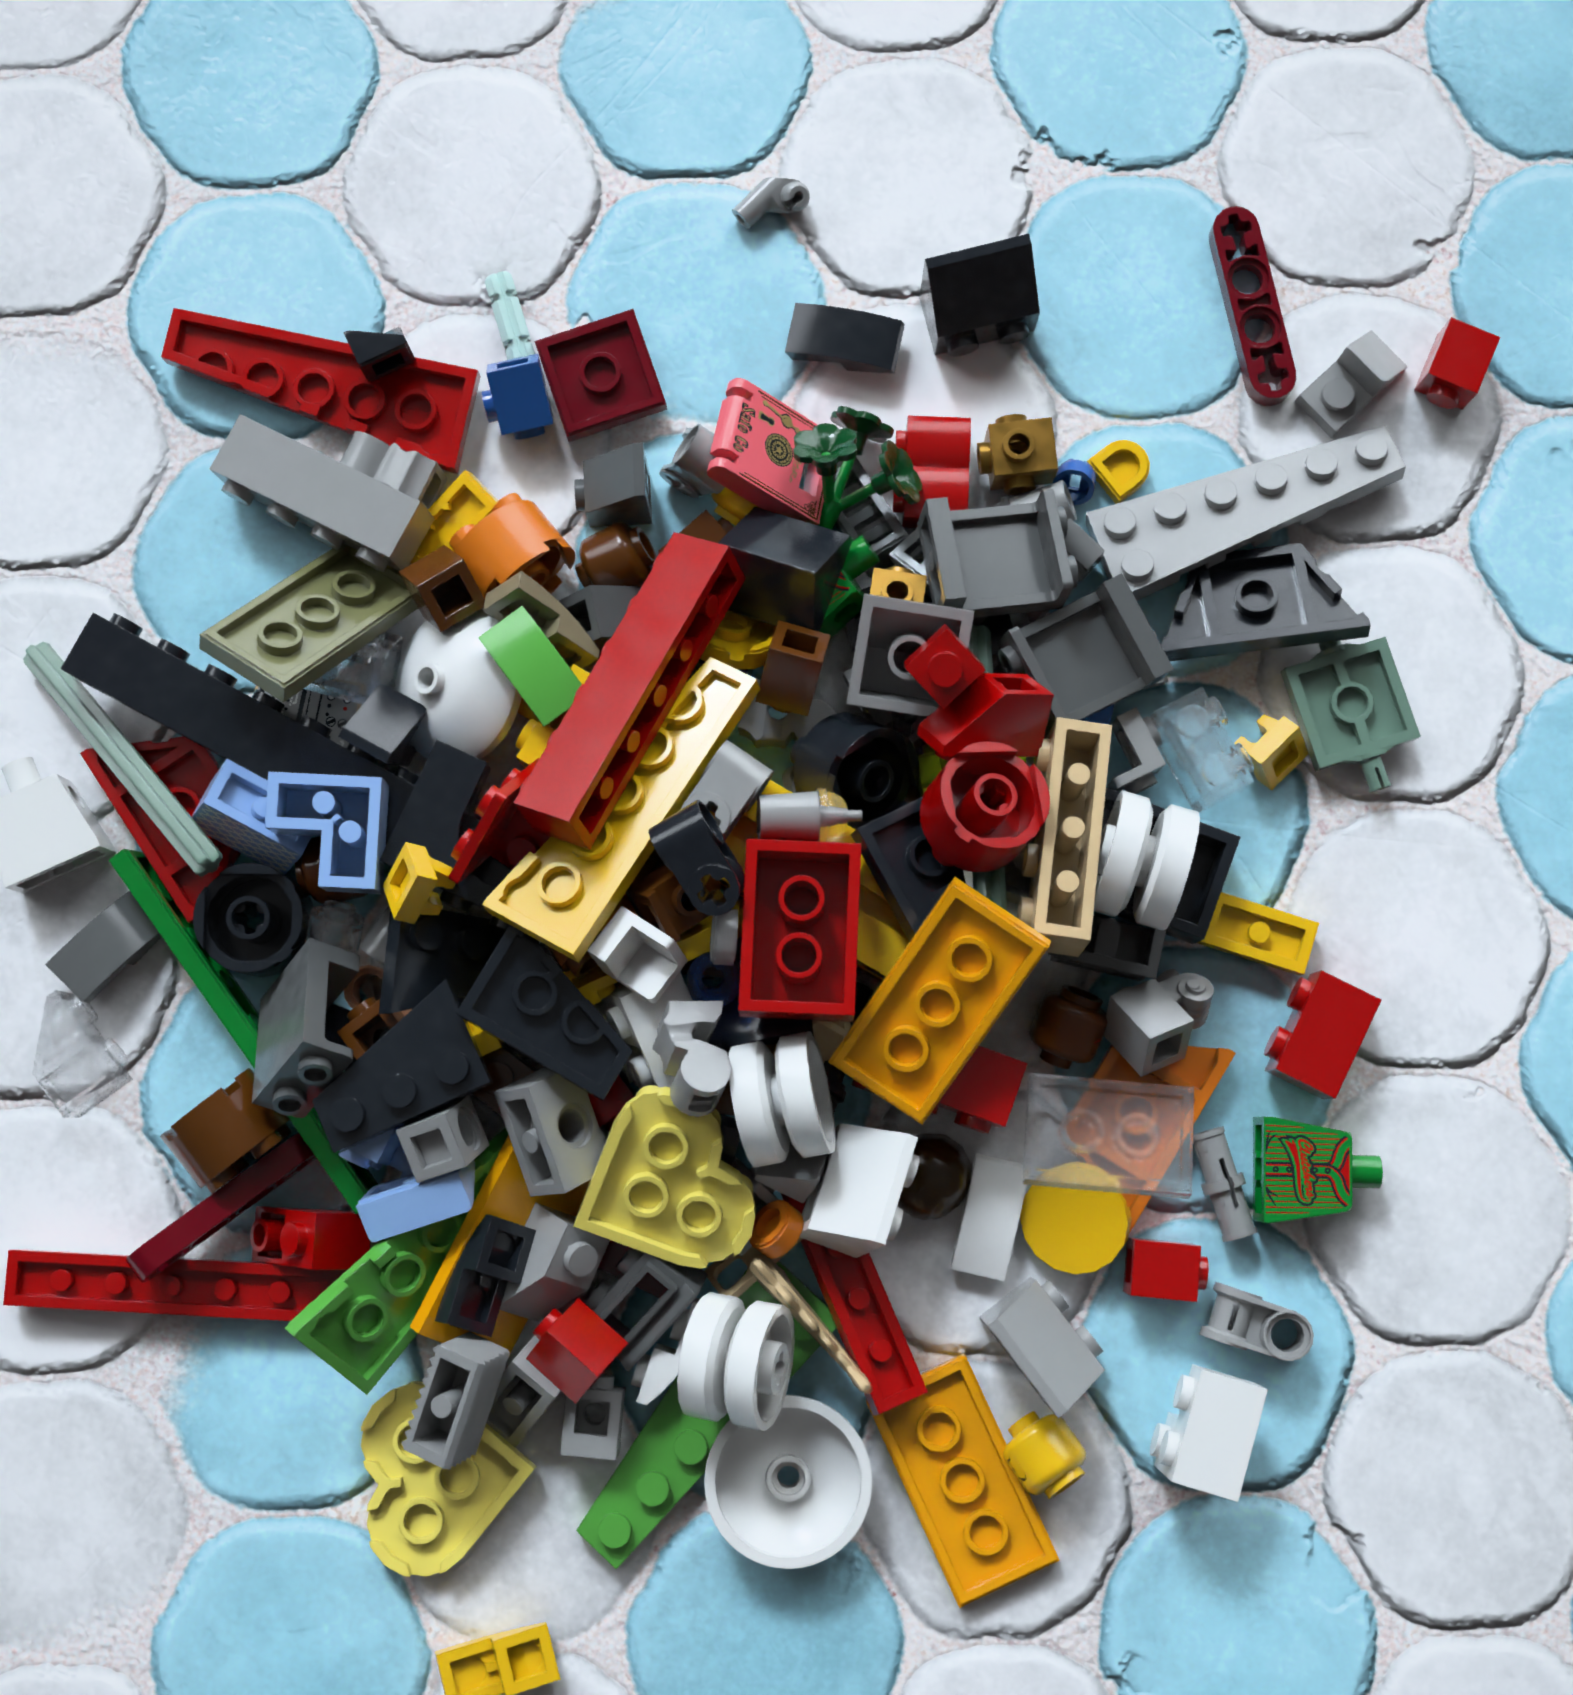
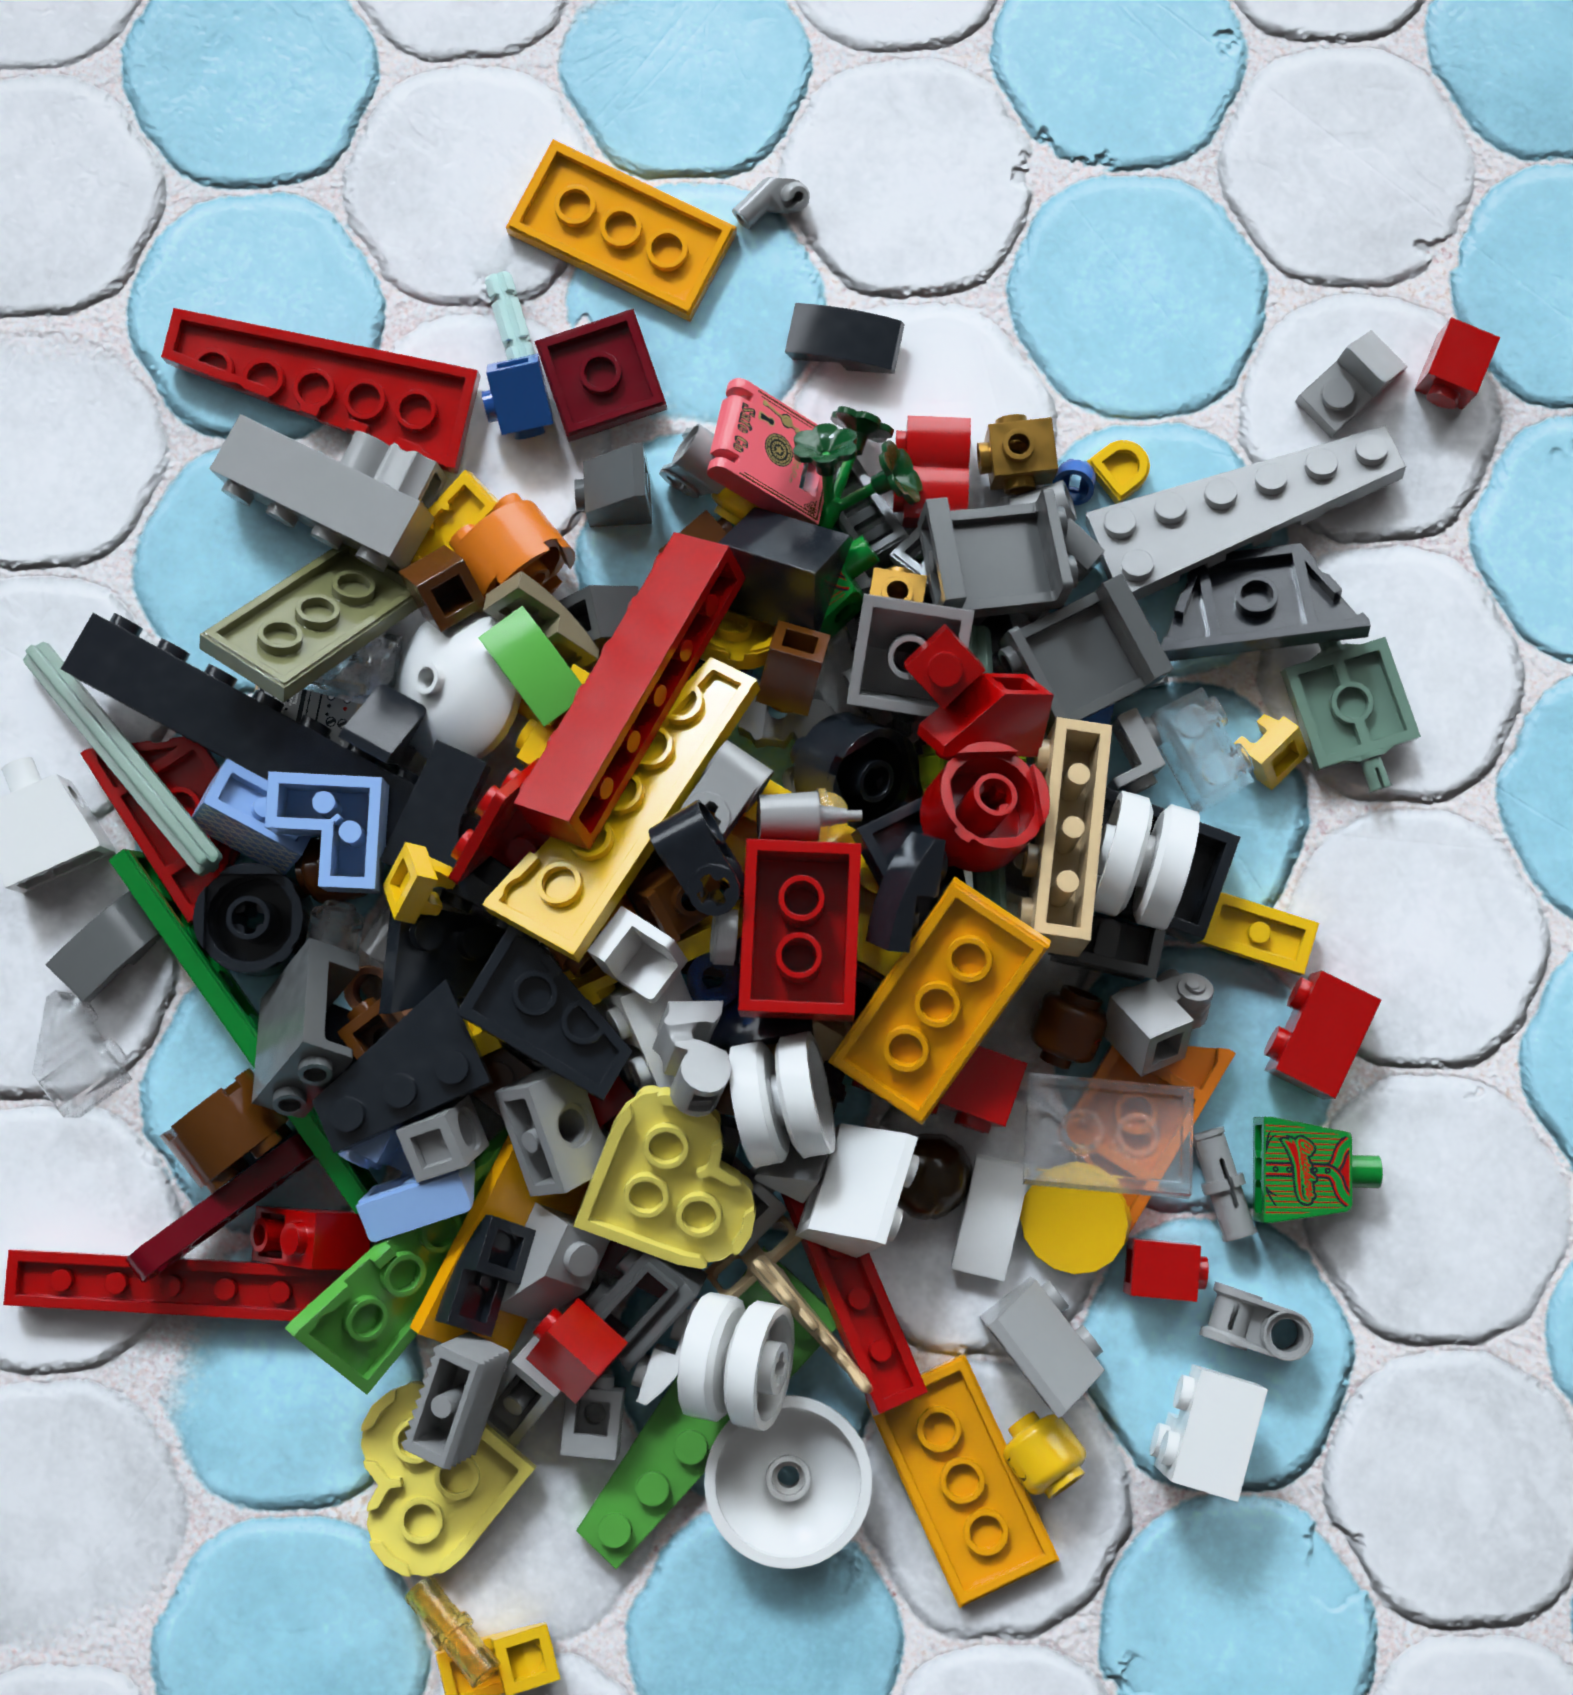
(380, 352): black slope -> none
(452, 1631): none -> clear yellow pin
(615, 557): reddish brown head -> none
(621, 230): none -> light orange tile
(776, 1229): orange tile -> none
(912, 872): none -> black slope
(980, 296): black slope -> none
(1258, 305): dark red beam -> none

